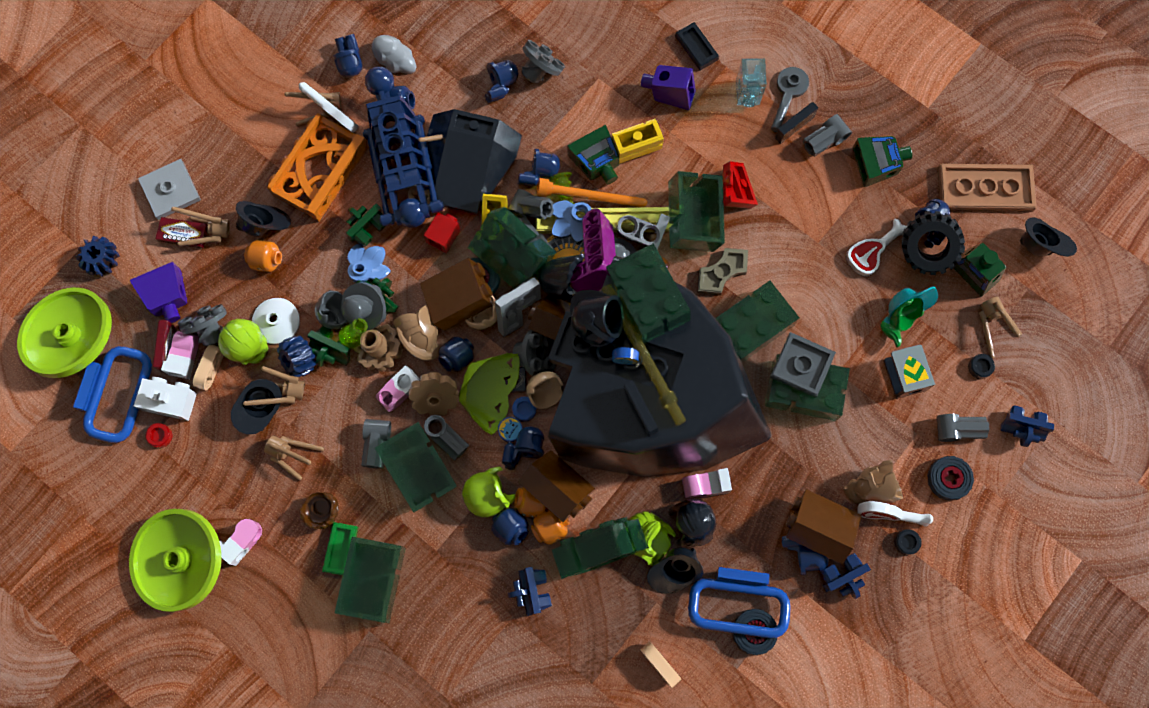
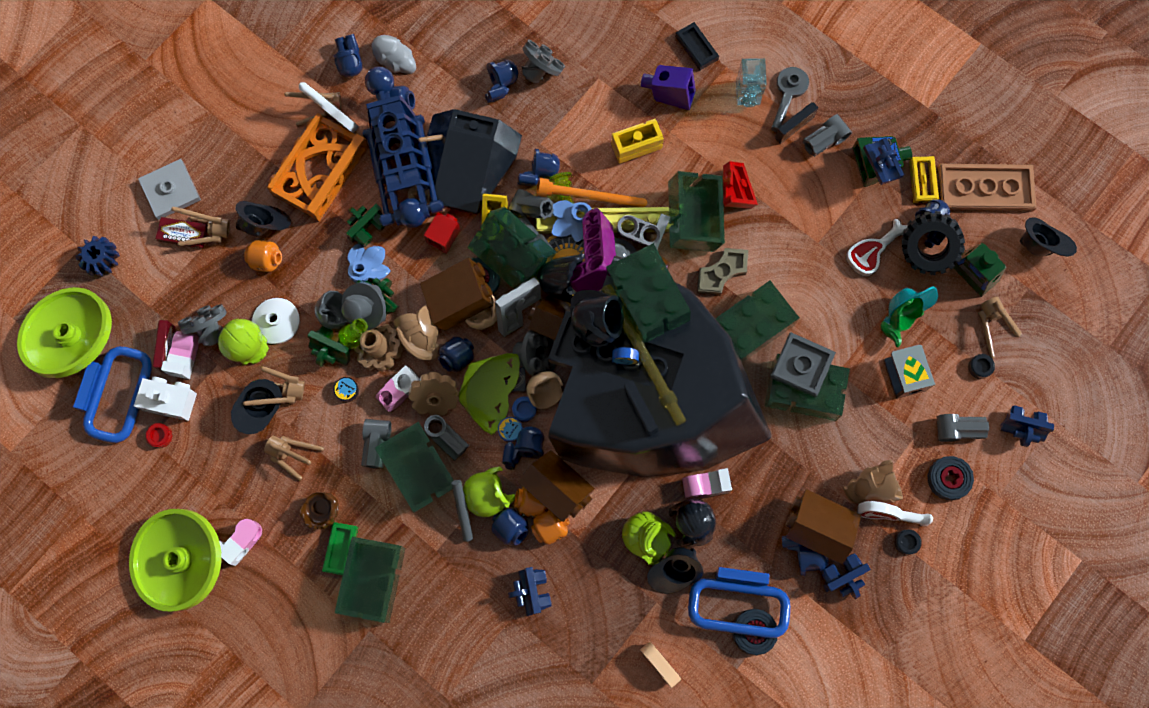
(162, 291): dark purple torso -> none
(208, 367): light nougat beam -> none
(296, 356): dark blue gear -> none
(346, 389): none -> tile
(462, 510): none -> dark grey piece
(595, 155): dark green torso -> none
(599, 547): clear green piece -> none
(883, 161): none -> dark blue hips
(923, 179): none -> yellow tile

